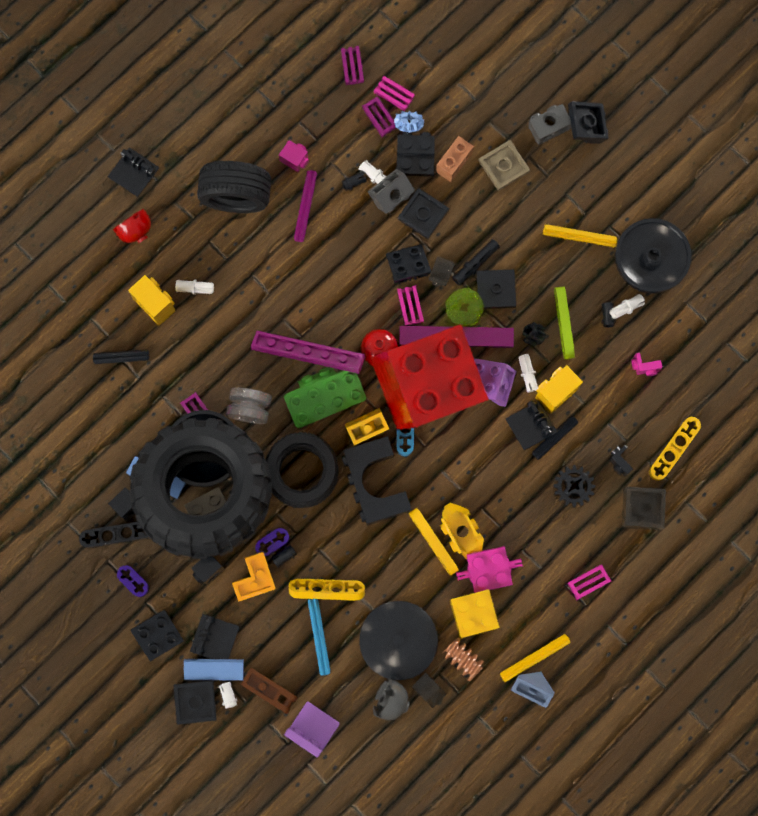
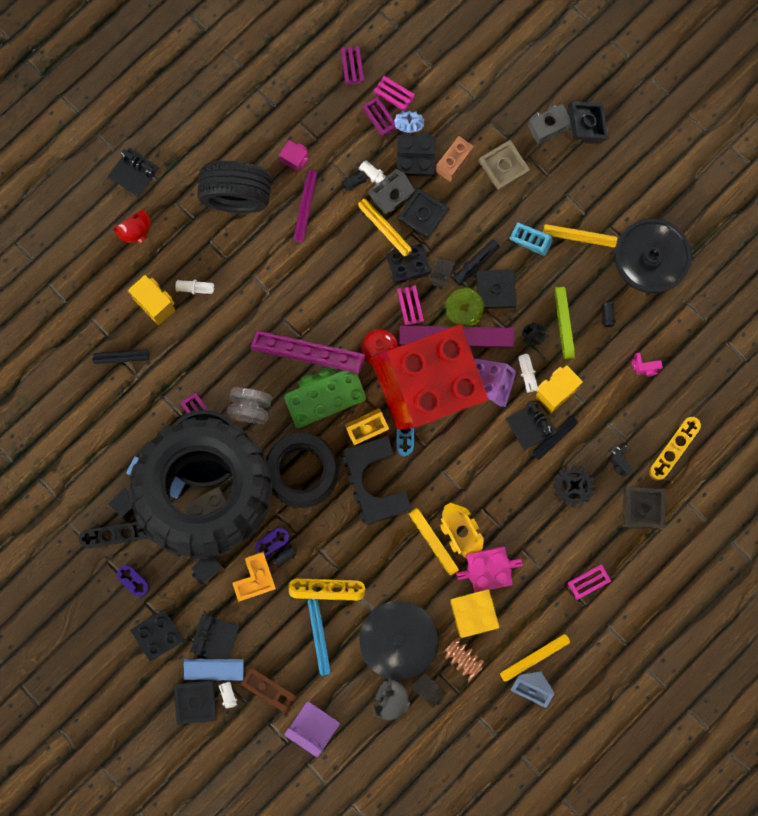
(385, 227): none -> yellow axle
(534, 233): none -> medium azure slope
(627, 306): white axle -> none

